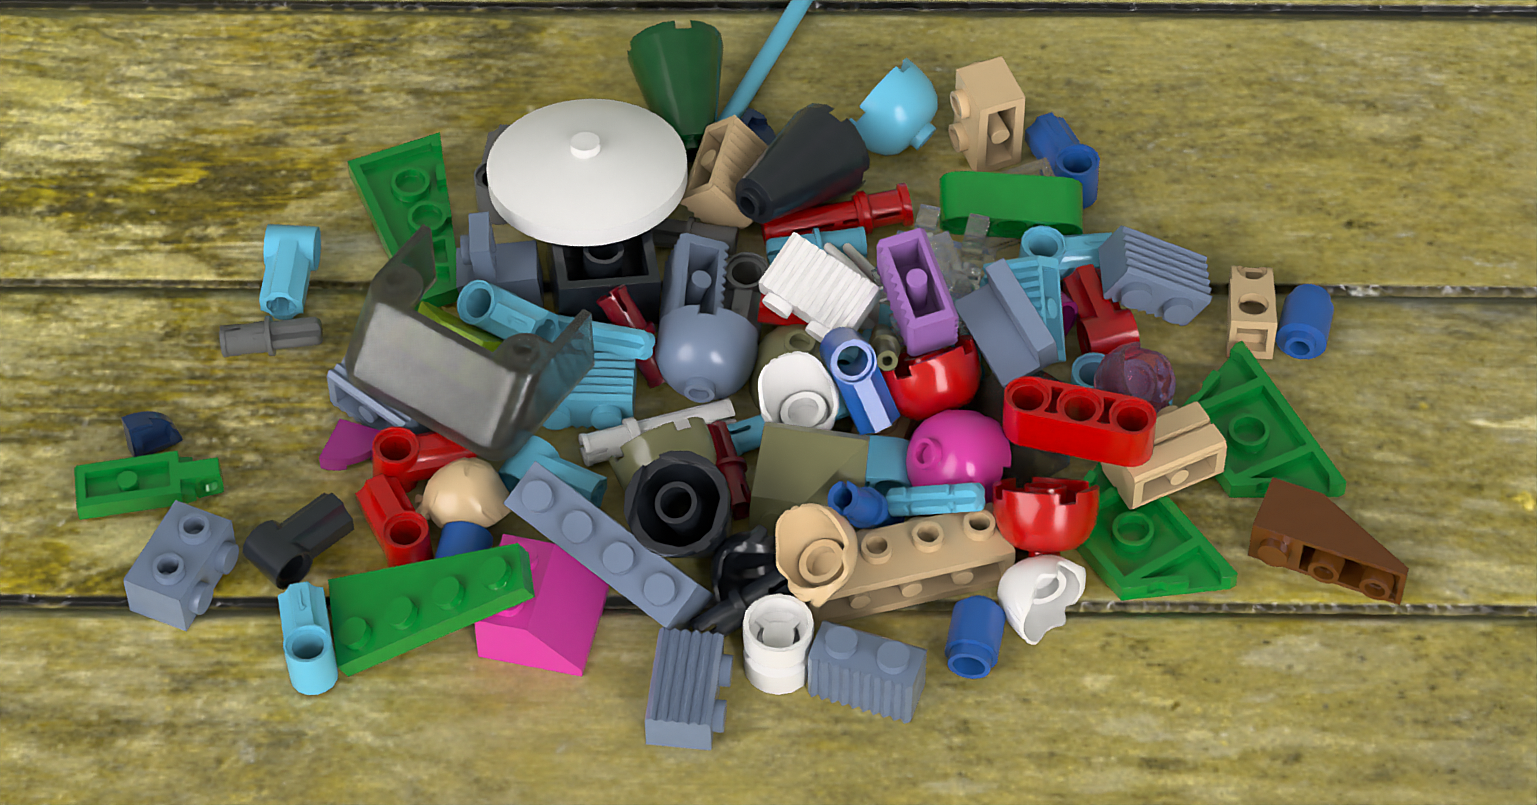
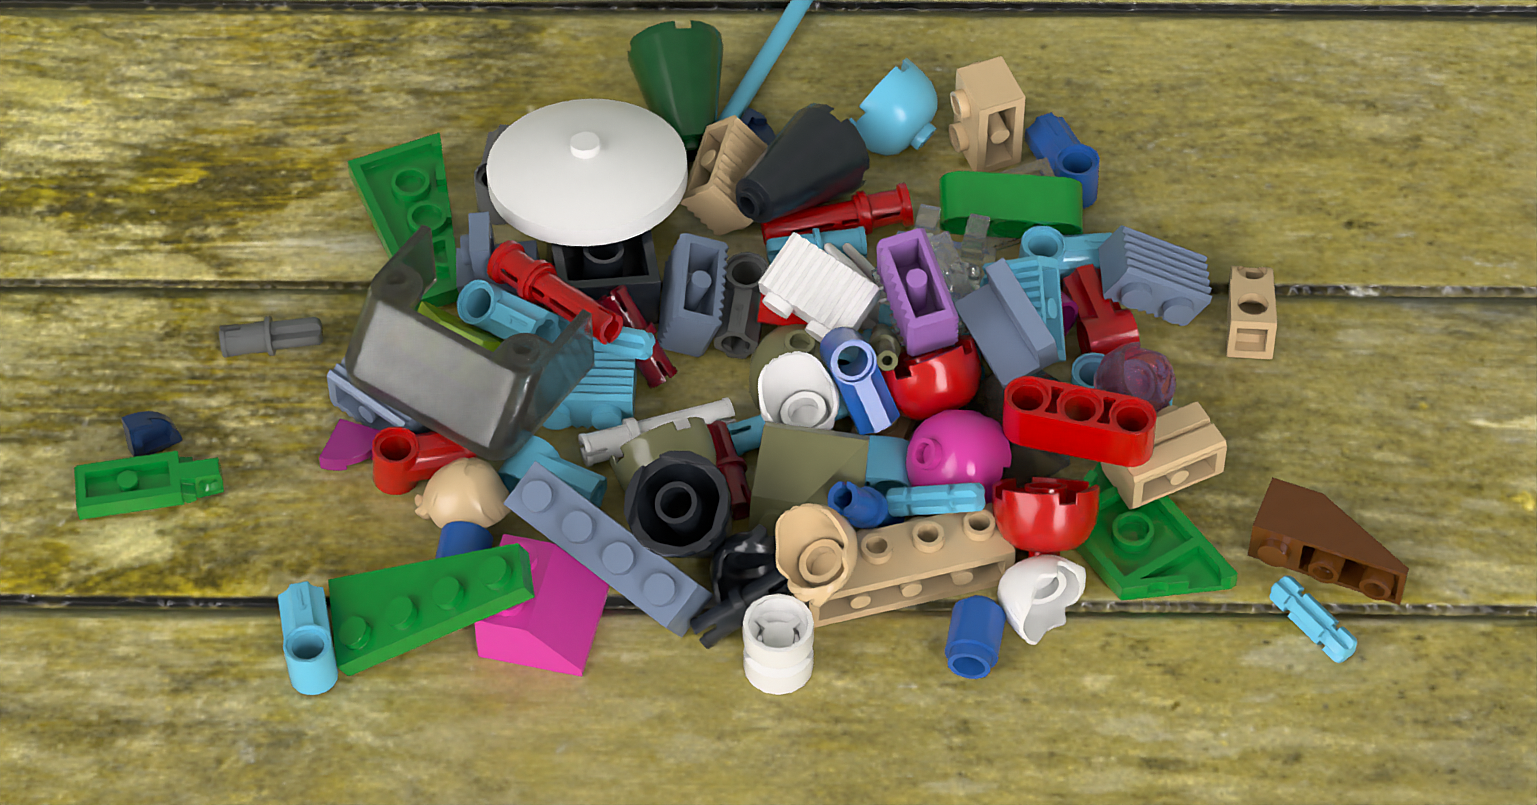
(181, 566): sand blue brick -> none
(288, 260): medium azure piece -> none
(288, 549): black piece -> none
(394, 521): red piece -> none
(539, 283): none -> red pin
(669, 231): dark grey axle -> none
(686, 689): sand blue brick -> none
(705, 352): sand blue cylinder -> none
(866, 671): sand blue brick -> none
(1261, 432): green wing -> none
(1305, 322): blue brick -> none
(1313, 619): none -> medium azure axle

